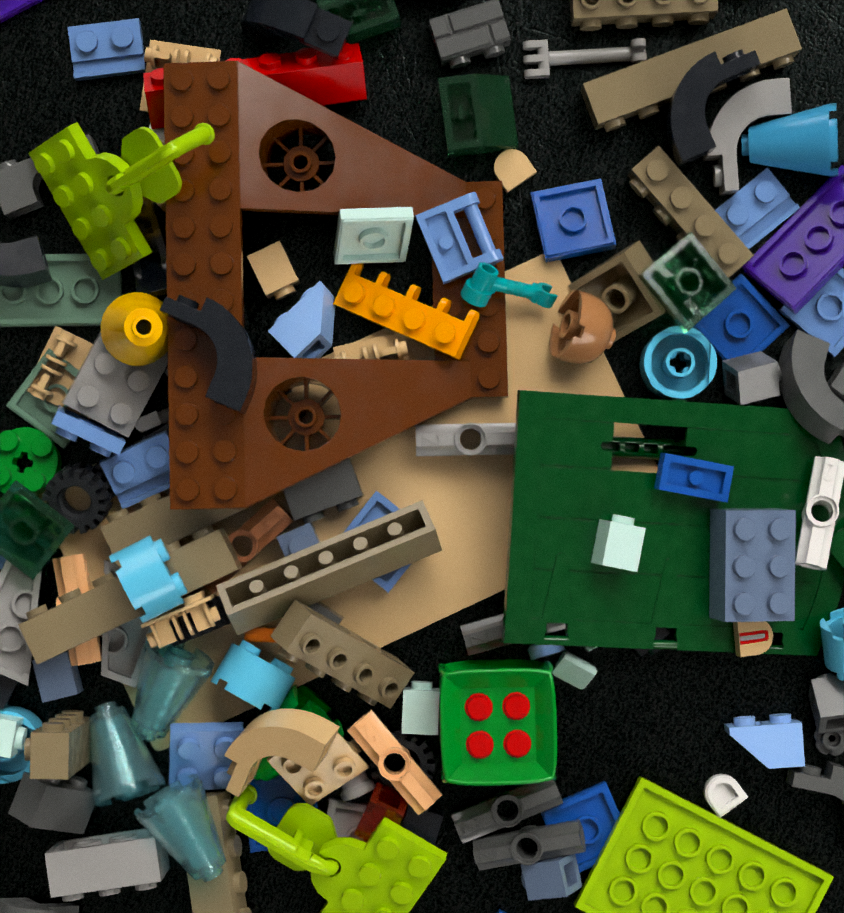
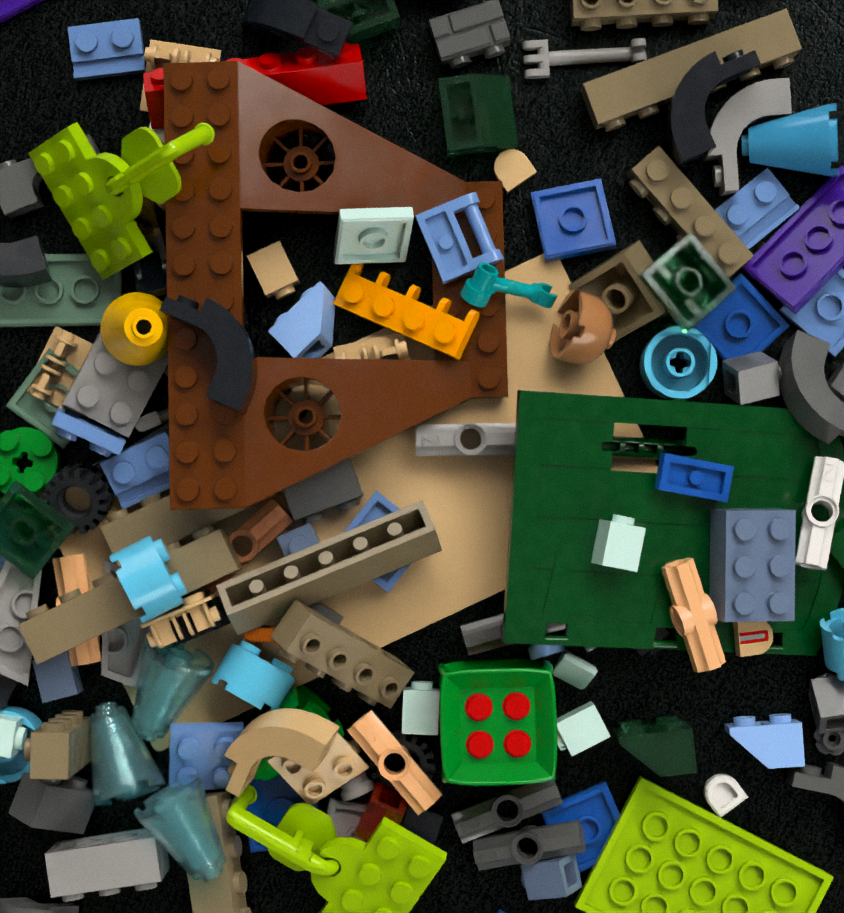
(580, 729): none -> light aqua brick
(661, 746): none -> clear green slope
(693, 615): none -> light nougat piece

